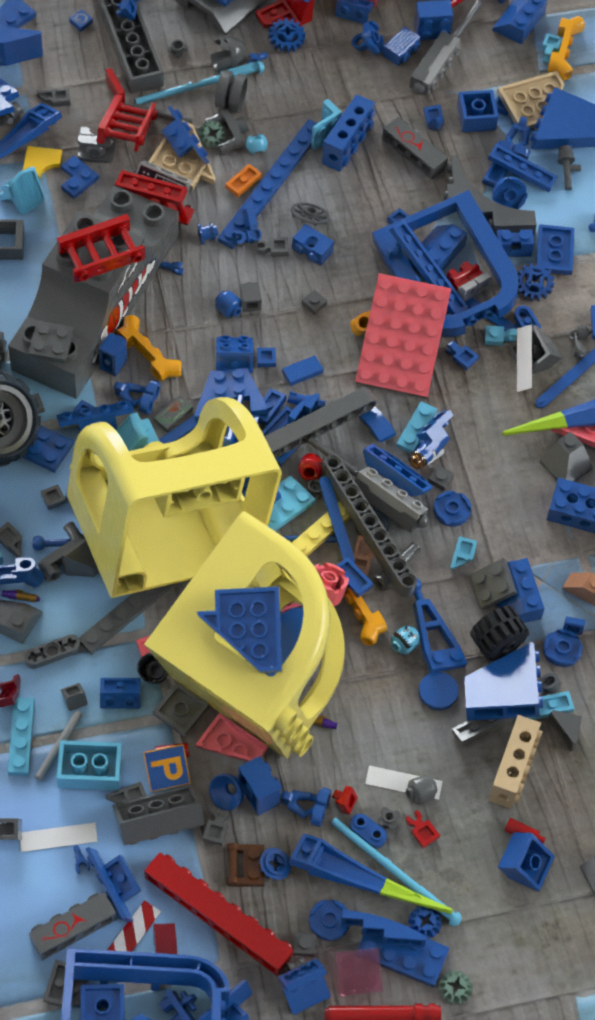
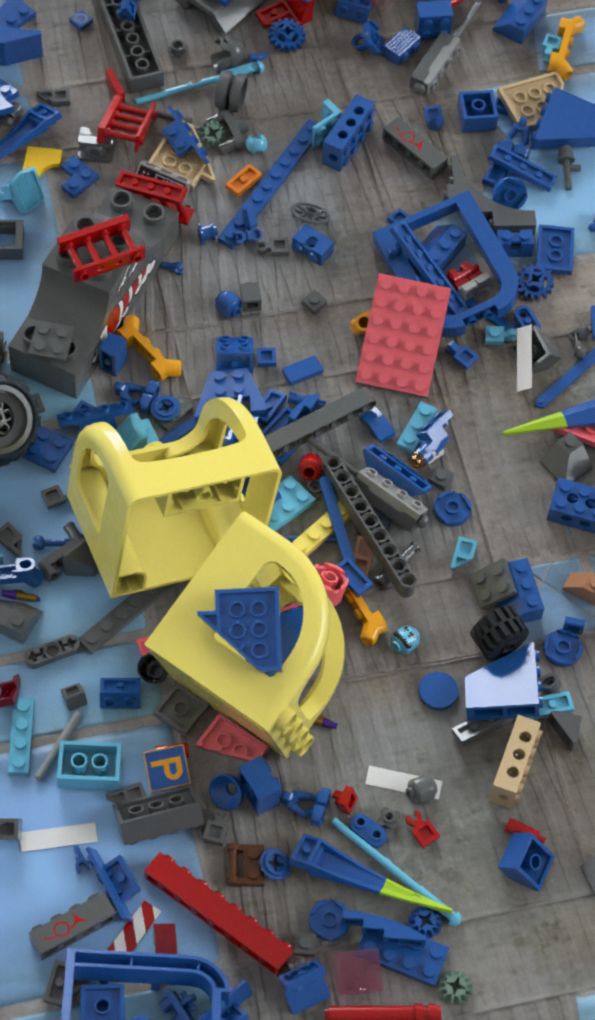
(169, 402): none -> blue gear
(441, 659): blue plate -> none

